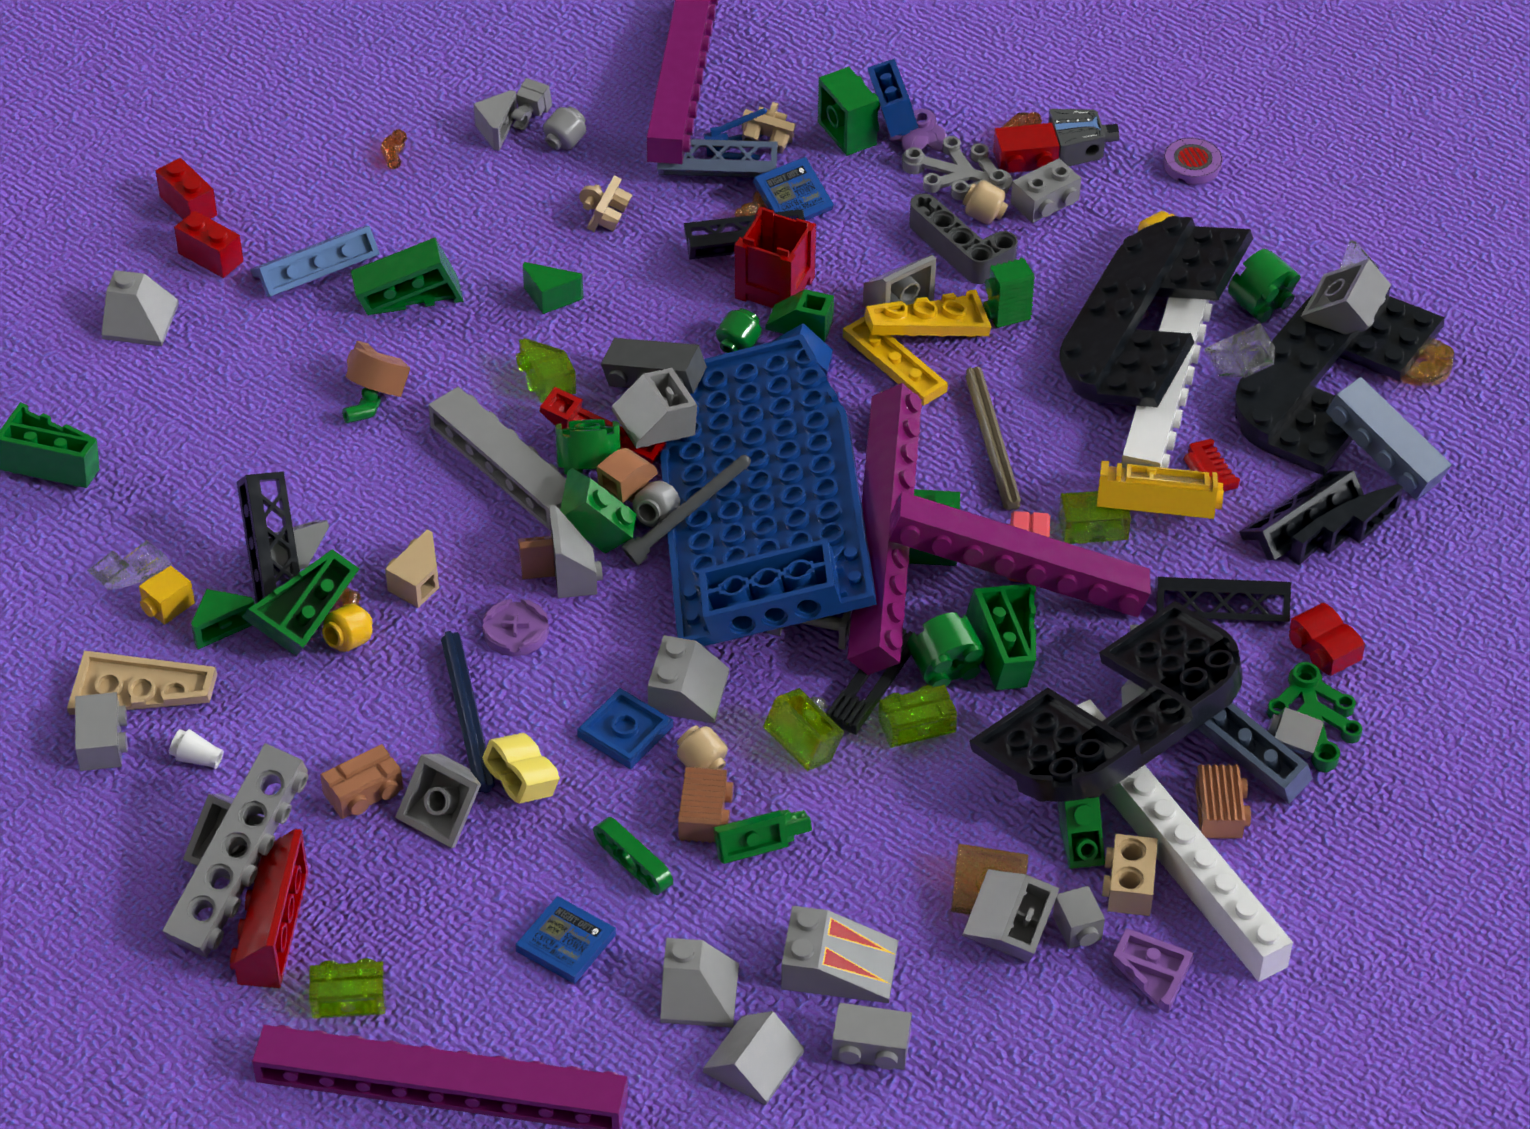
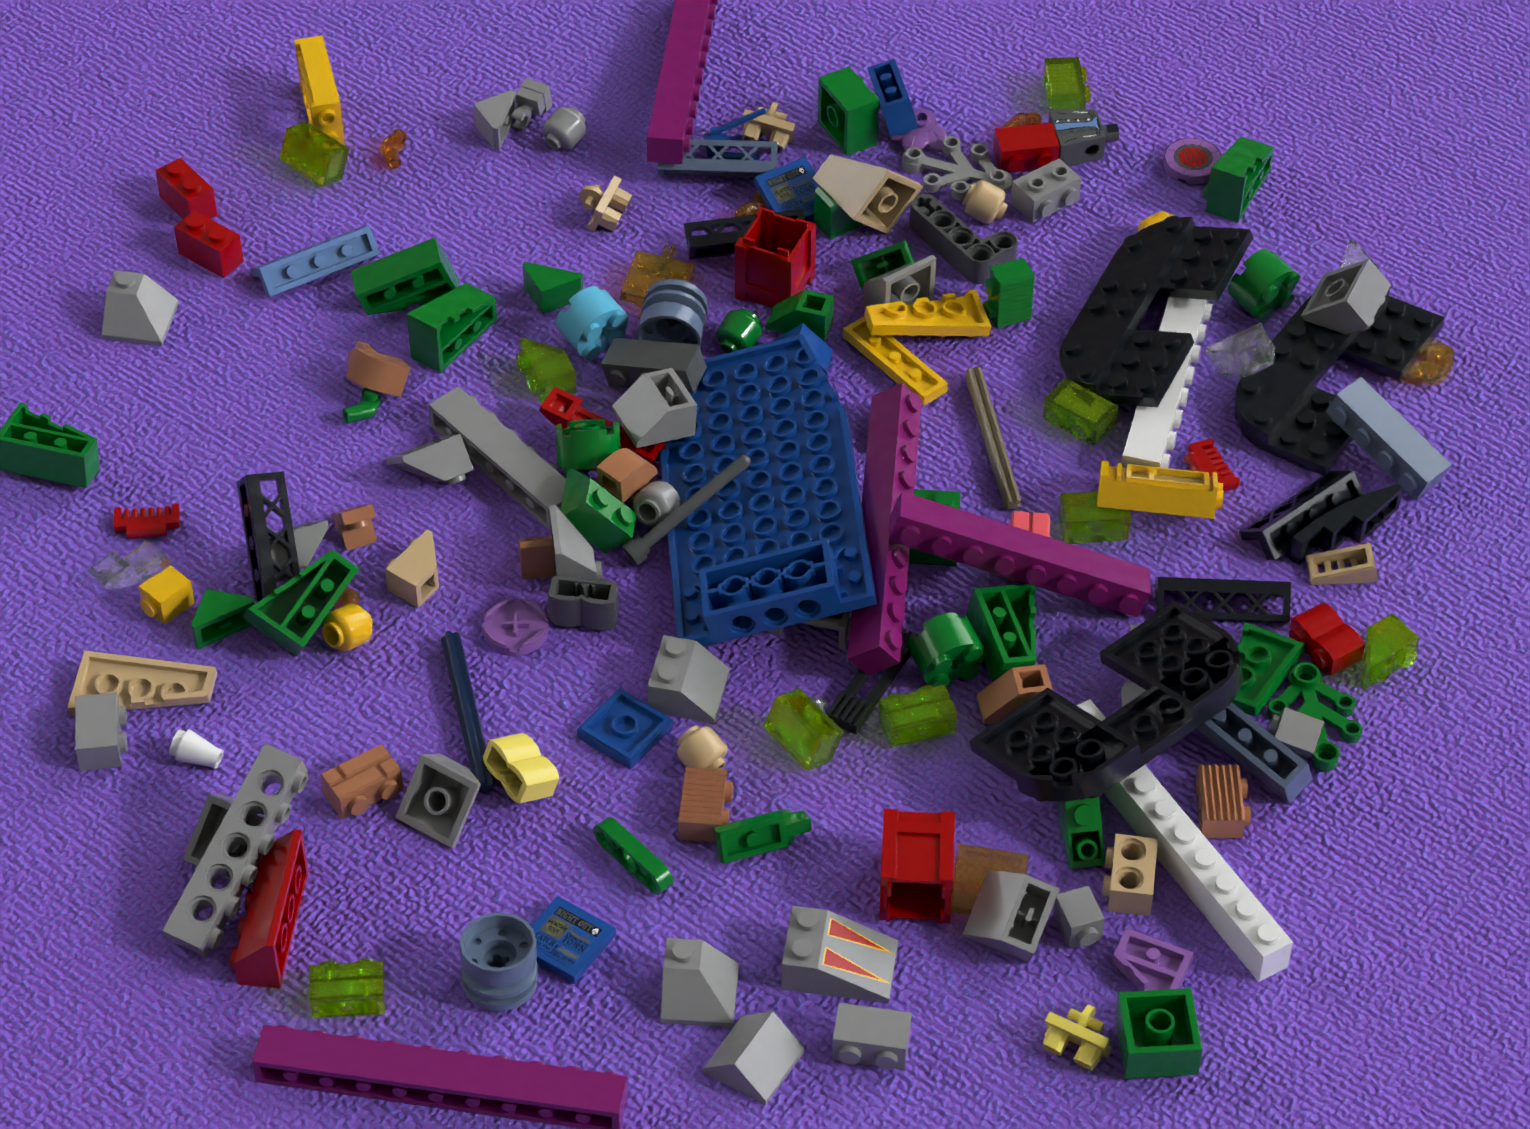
(148, 525): none -> red piece
(314, 154): none -> clear neon green brick
(319, 87): none -> yellow door
(355, 526): none -> nougat slope
(436, 460): none -> light grey slope
(449, 325): none -> green wedge
(499, 961): none -> sand blue wheel
(583, 602): none -> dark grey brick
(592, 322): none -> medium azure brick
(650, 268): none -> clear yellow plate
(673, 313): none -> sand blue wheel
(830, 216): none -> green slope
(867, 191): none -> tan slope
(881, 261): none -> green slope
(917, 865): none -> red container
(1011, 691): none -> nougat slope
(1065, 83): none -> clear neon green brick
(1080, 412): none -> clear neon green brick
(1091, 1044): none -> light yellow hips
(1158, 1033): none -> green brick
(1237, 178): none -> green wedge
(1265, 664): none -> green wing
(1351, 555): none -> tan slope
(1387, 649): none -> clear neon green slope

